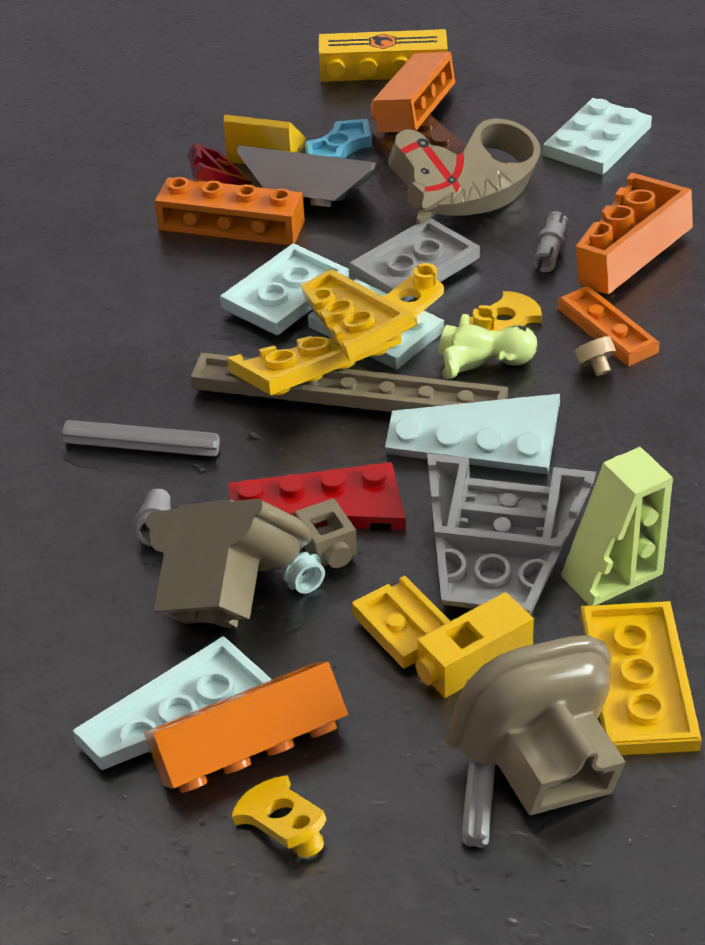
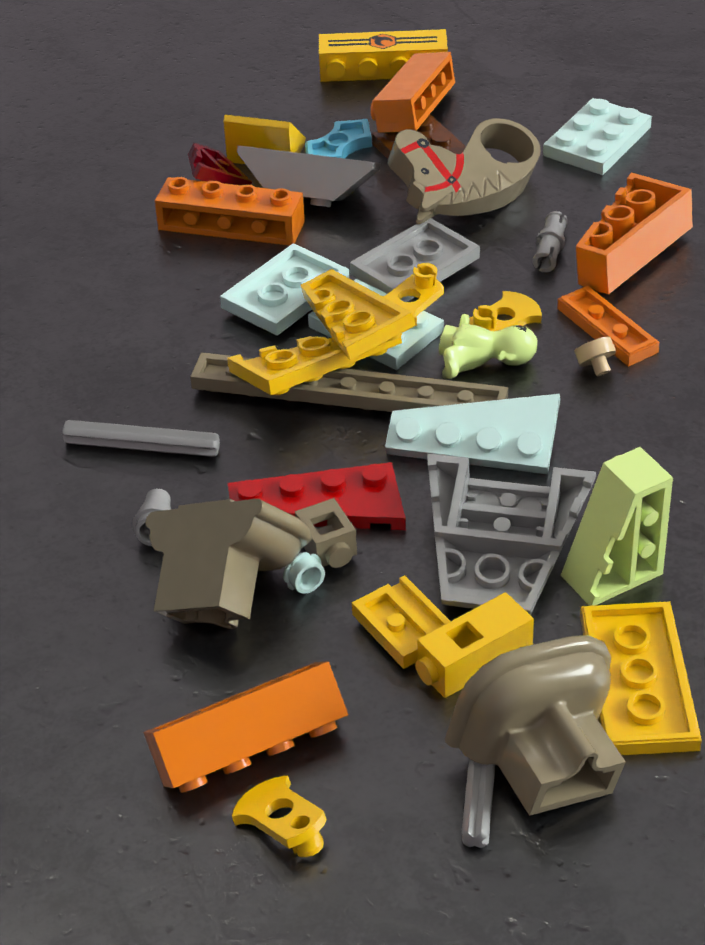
(191, 685): light aqua wing -> none

